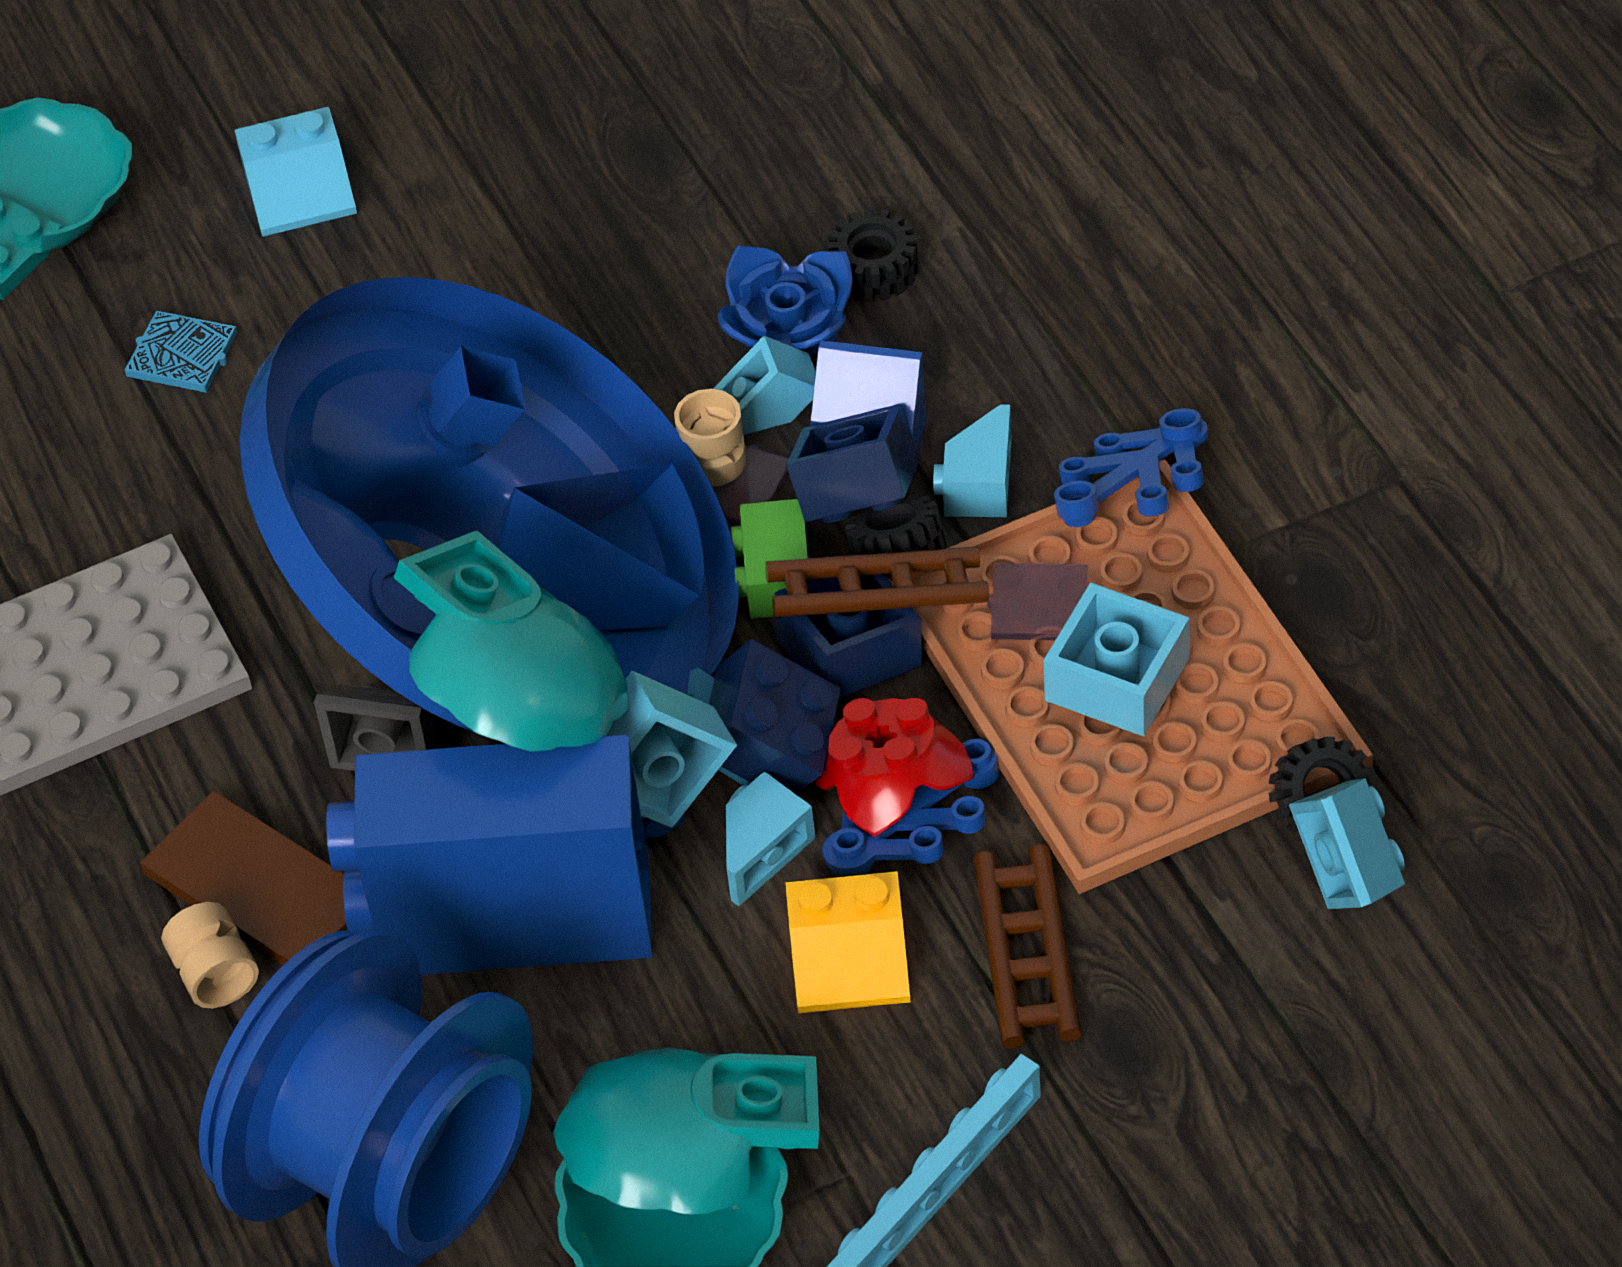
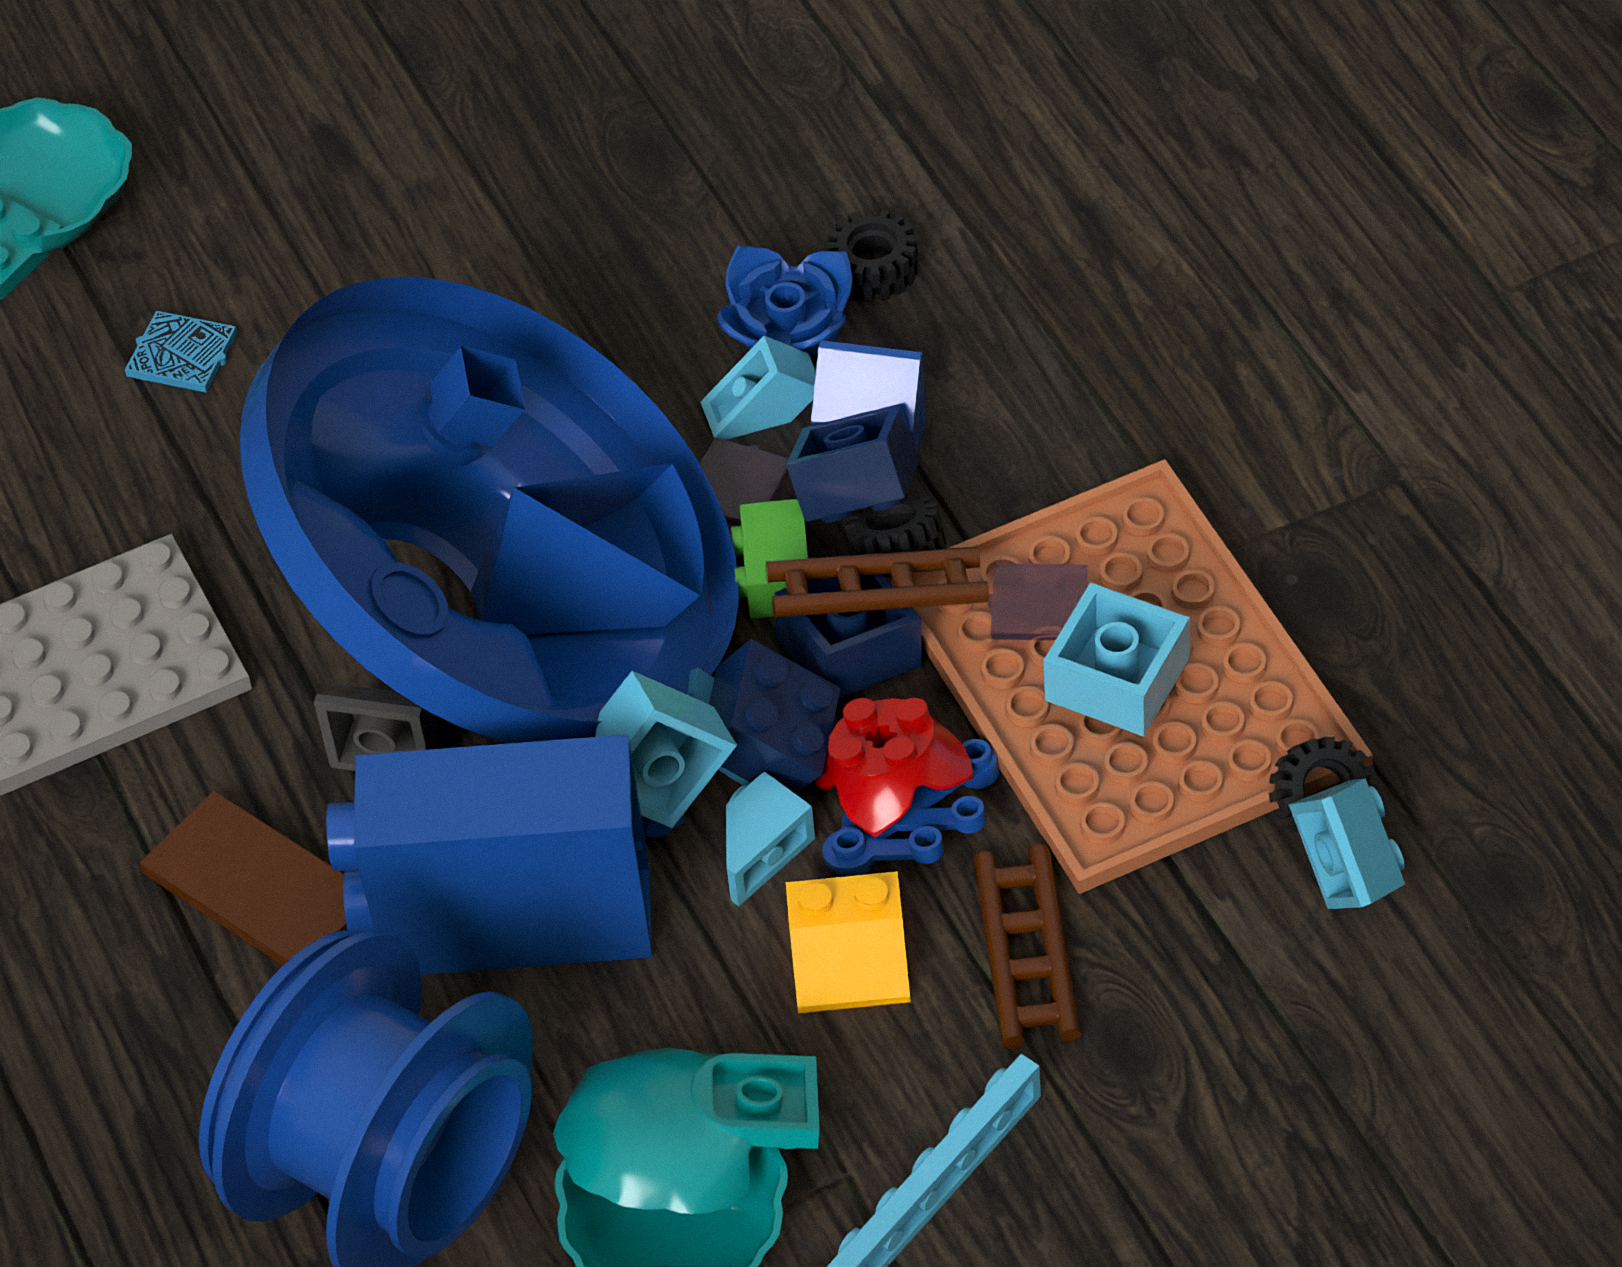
(210, 955): tan wheel -> none
(295, 171): medium azure slope -> none
(509, 651): teal animal -> none
(714, 433): tan wheel -> none
(977, 468): medium azure slope -> none
(1179, 432): blue plant -> none

